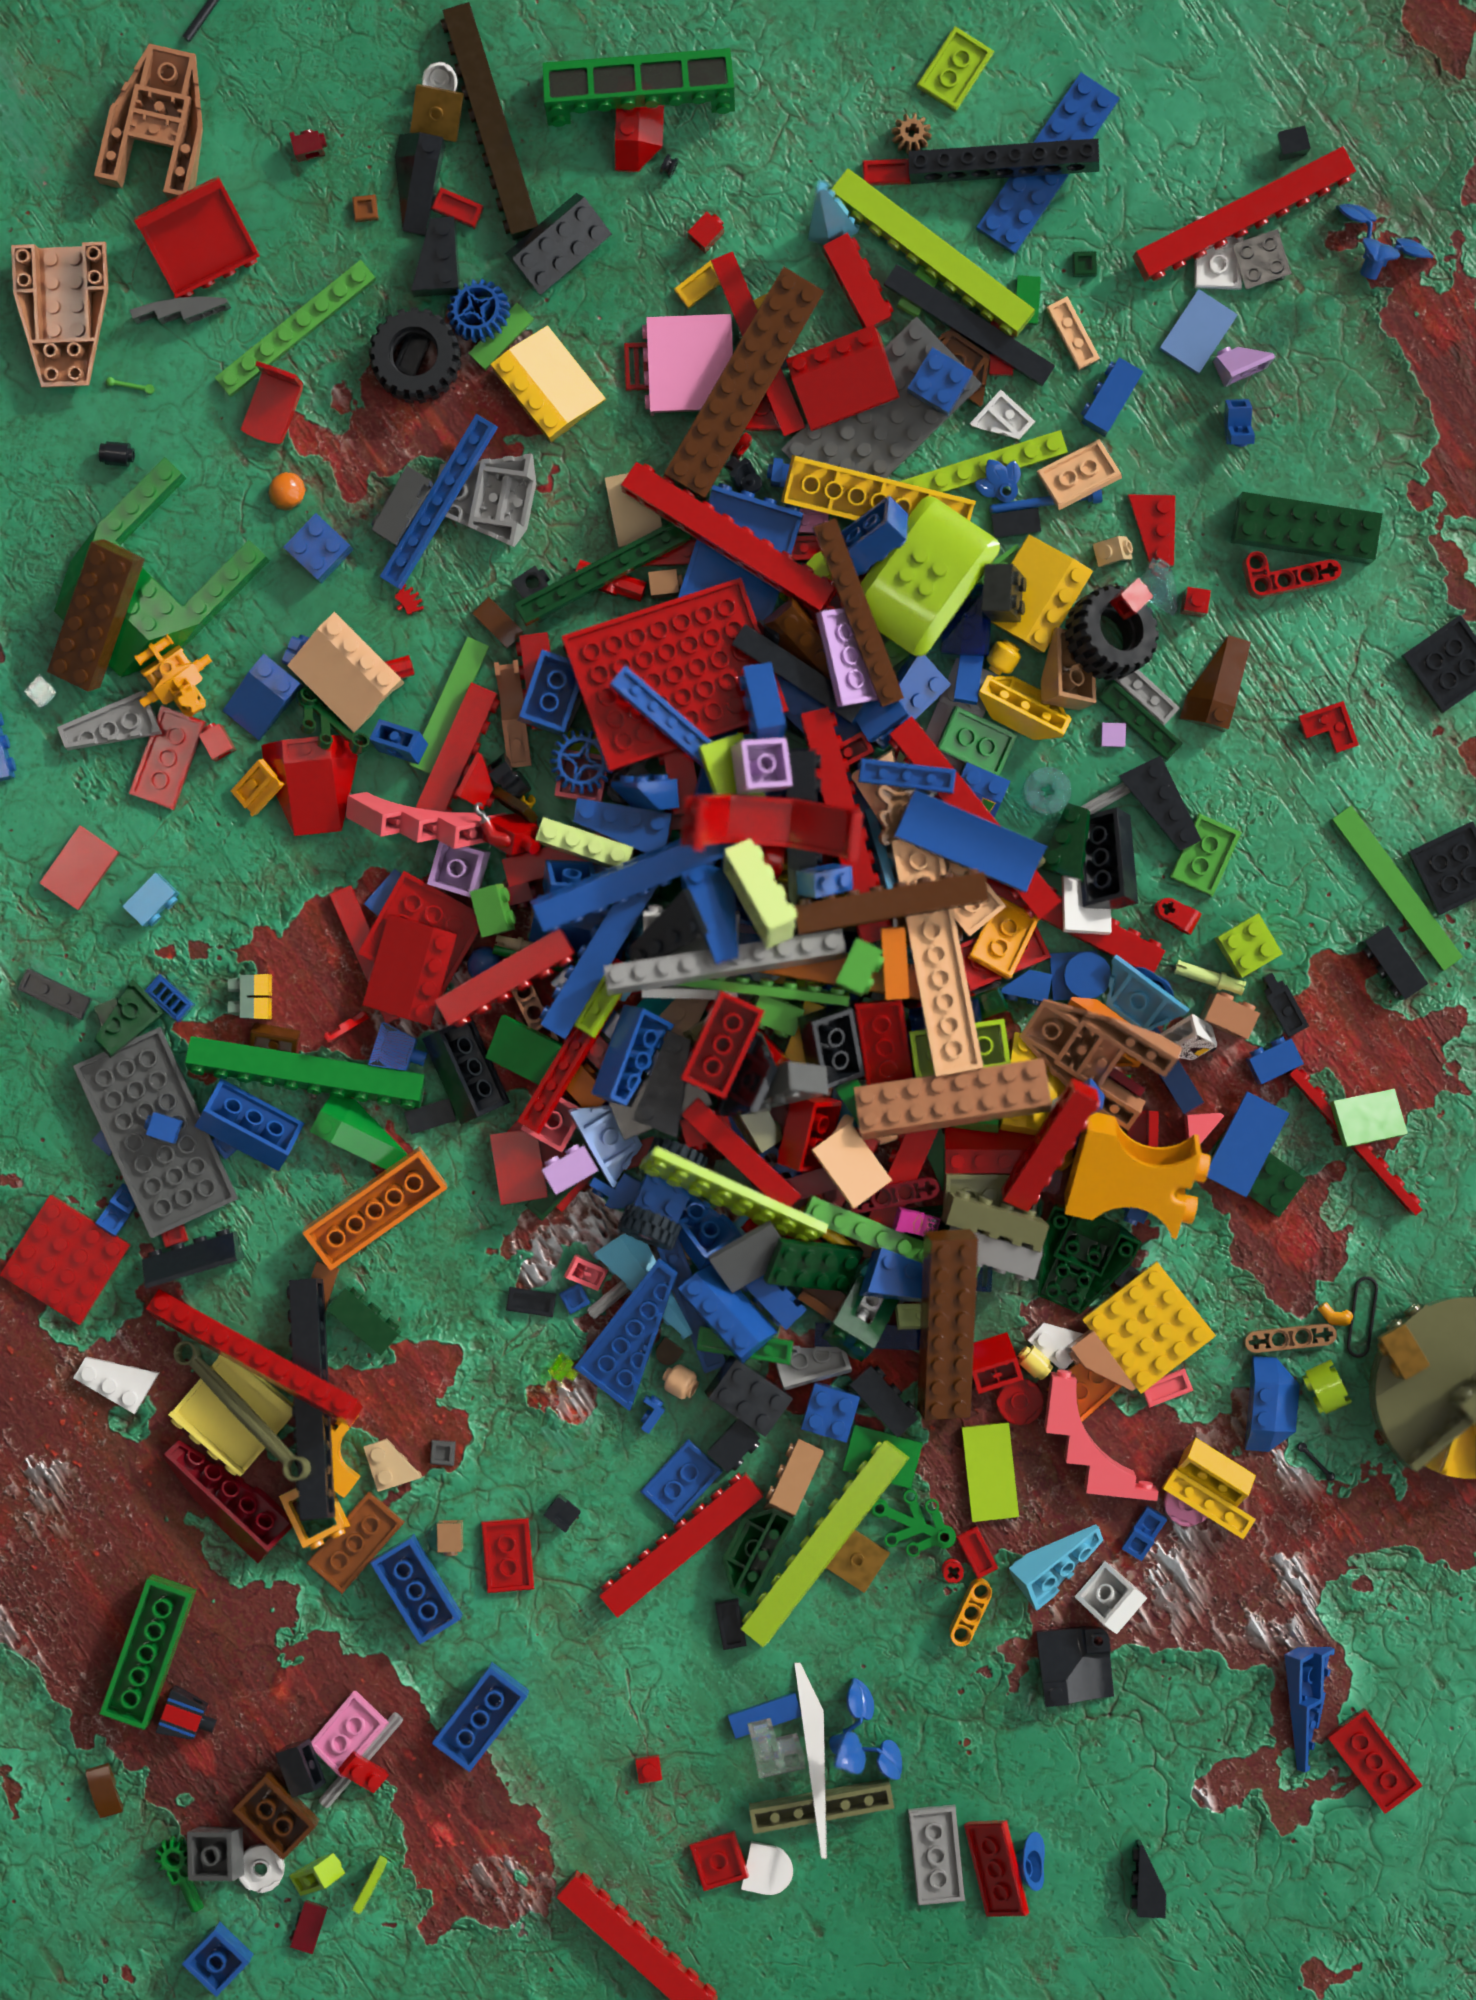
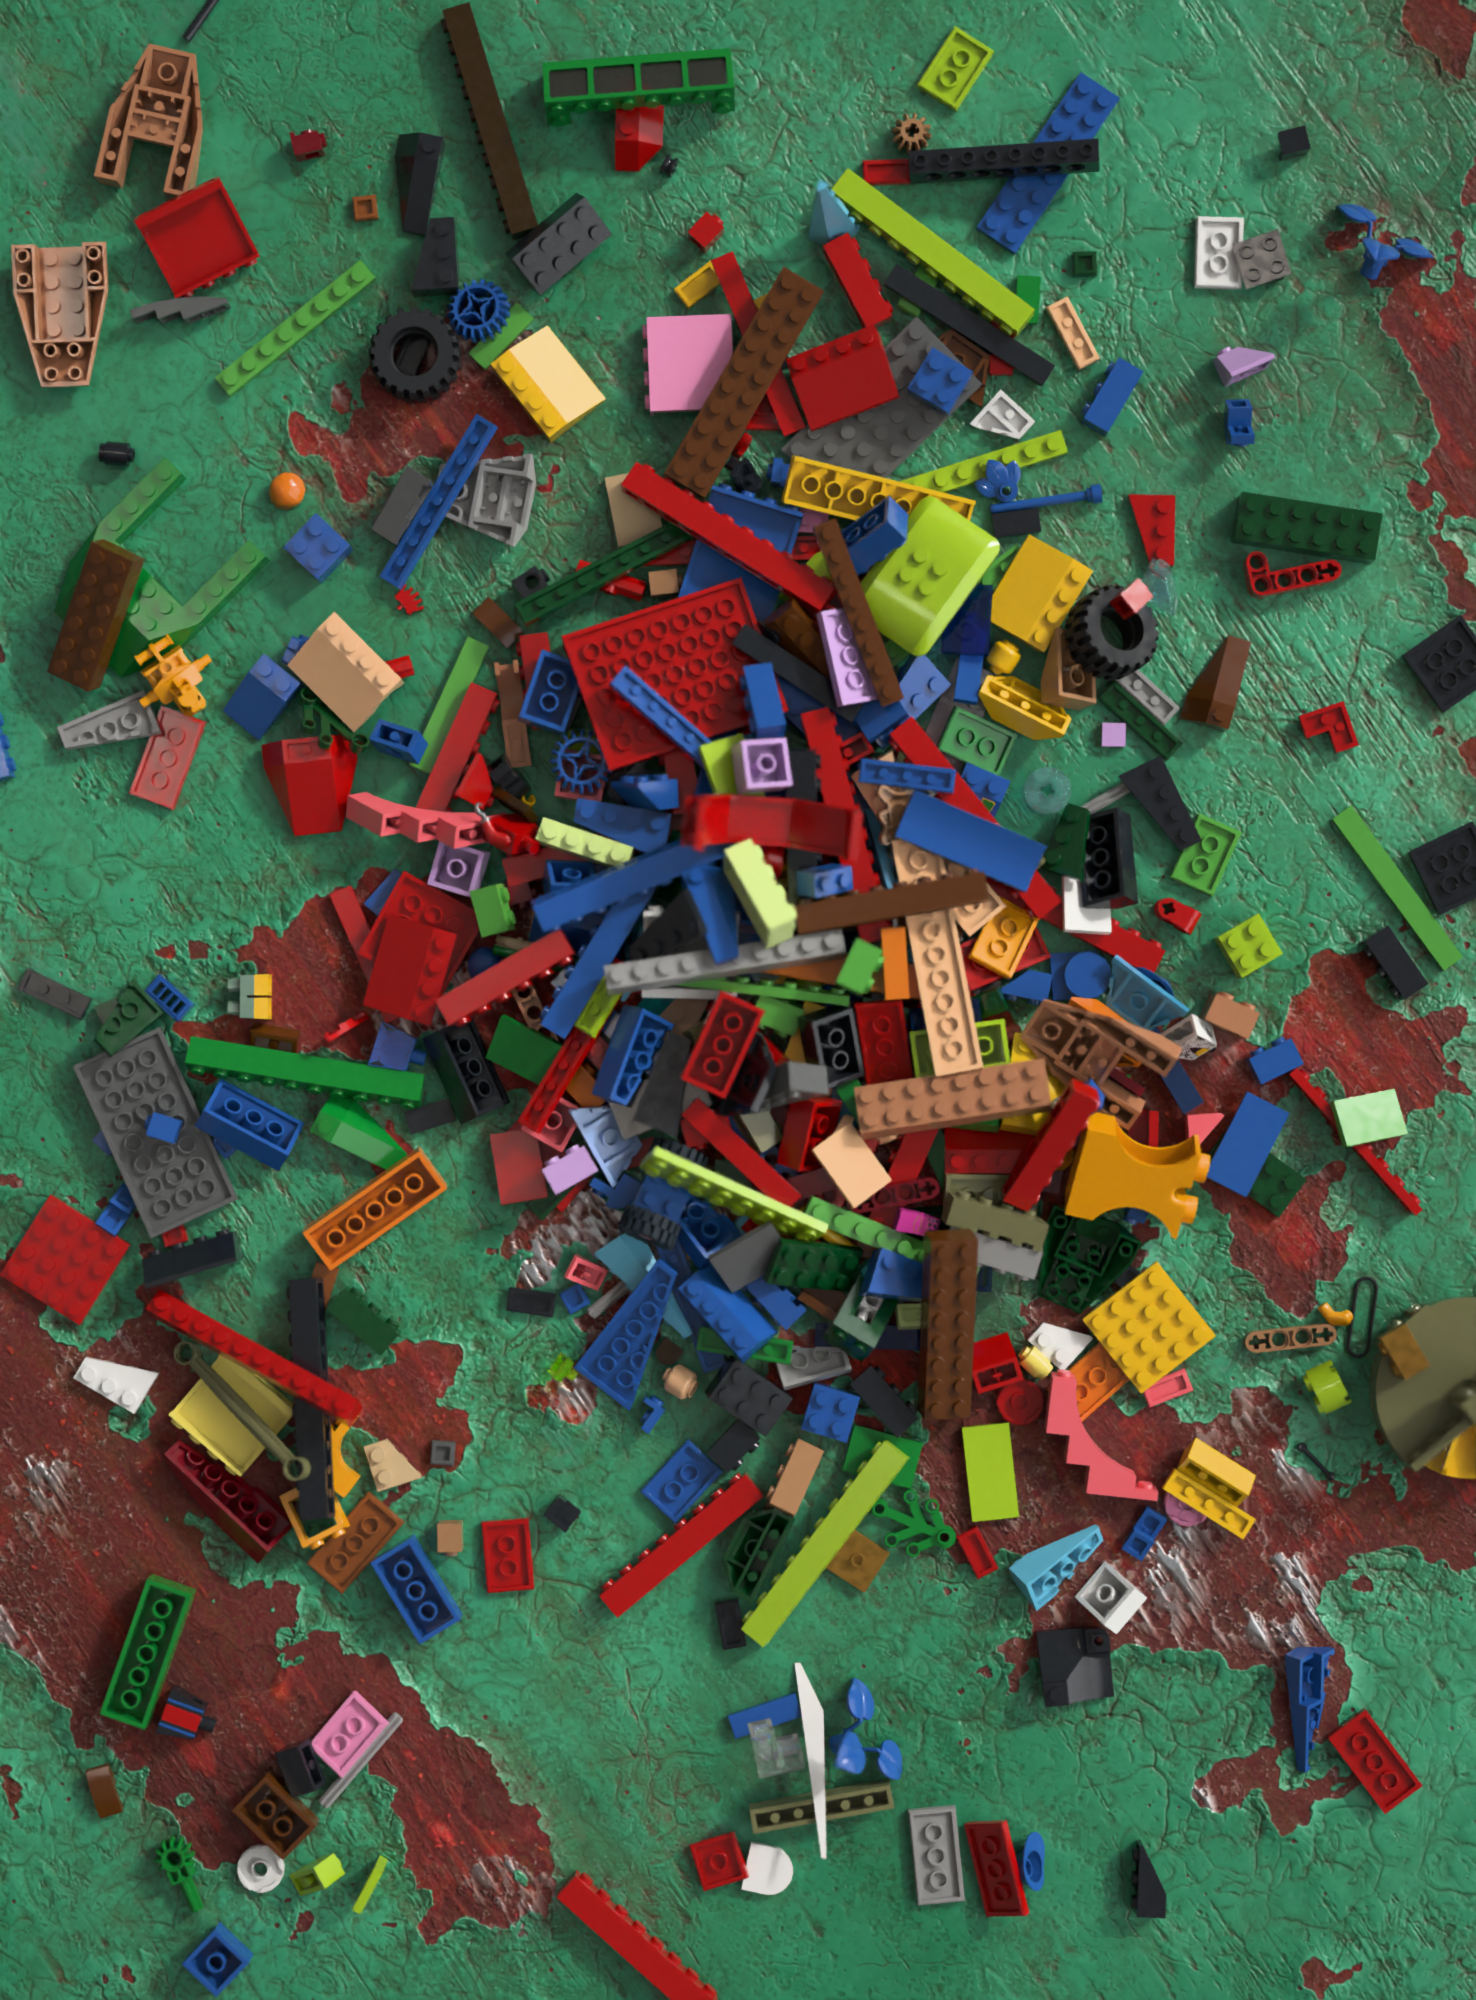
(40, 691): clear light blue tile -> none
(79, 867): tile -> none
(148, 388): bright green hinge -> none
(151, 900): dark azure brick -> none
(215, 1853): dark grey brick -> none
(216, 741): brick -> none
(257, 787): light orange plate -> none
(272, 404): red piece -> none
(309, 1926): dark red tile -> none
(363, 1772): red plate -> none
(437, 112): pearl gold plate -> none
(440, 76): white hair -> none
(459, 207): red tile -> none
(480, 1716): blue brick -> none
(637, 387): red tile -> none
(649, 1769): red plate -> none
(951, 1578): red bush -> none
(970, 1623): light orange beam -> none
(1003, 593): pearl dark grey brick -> none
(1079, 474): light nougat tile -> none
(1093, 1354): nougat slope -> none
(1113, 550): tan bracket -> none
(1195, 602): red brick -> none
(1198, 331): medium blue tile -> none
(1210, 977): yellowish green pin -> none
(1243, 214): red brick -> none
(1270, 1404): blue wedge -> none
(1284, 1006): black hinge -> none

